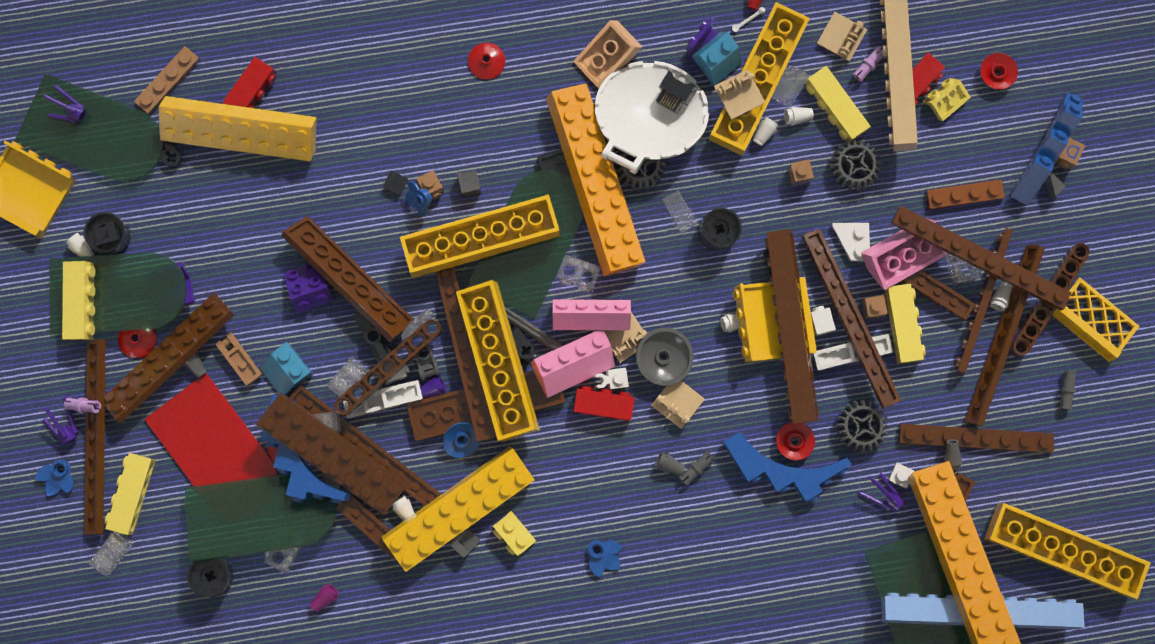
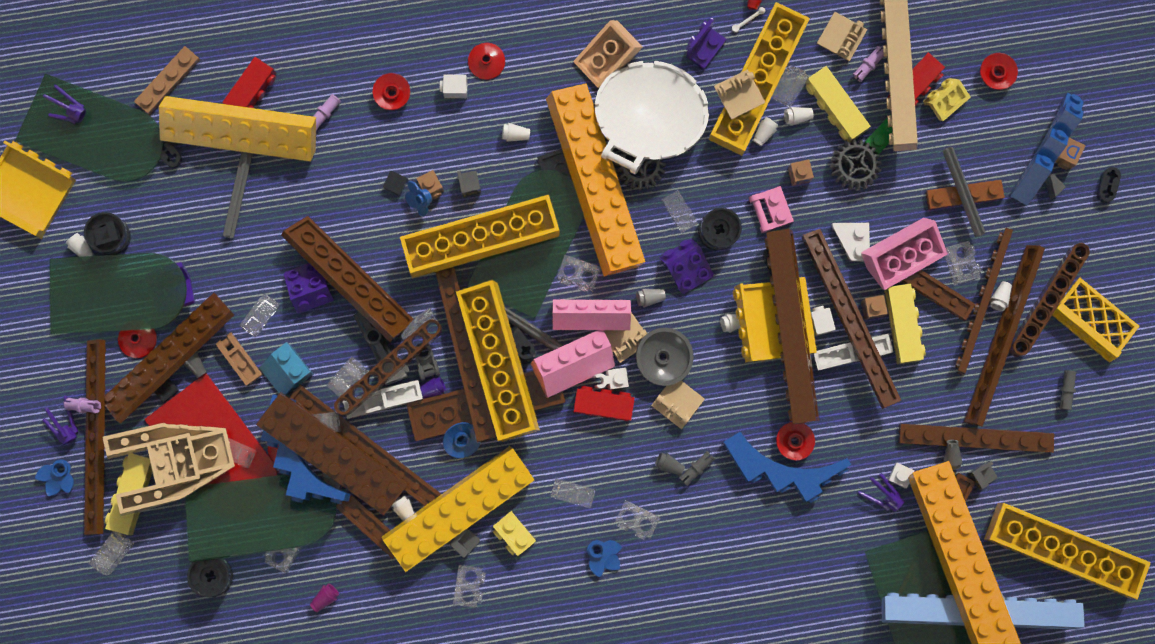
(78, 300): light yellow brick -> none
(166, 390): none -> black tile
(180, 461): none -> tan wedge
(237, 195): none -> dark grey axle
(241, 453): none -> clear slope
(259, 315): none -> clear slope
(325, 110): none -> lavender pin
(387, 83): none -> red dish
(454, 86): none -> white brick
(463, 585): none -> clear brick
(514, 133): none -> white cone
(573, 493): none -> clear slope
(639, 515): none -> clear brick
(648, 297): none -> light grey cone
(675, 93): black piece -> none
(687, 265): none -> dark purple bracket
(718, 57): dark azure slope -> none
(776, 207): none -> bright pink plate
(872, 412): dark grey gear -> none
(880, 137): none -> green plate
(963, 191): none -> dark grey axle
(981, 258): reddish brown plate -> none
(983, 475): none -> dark grey panel
(1104, 183): none -> black beam

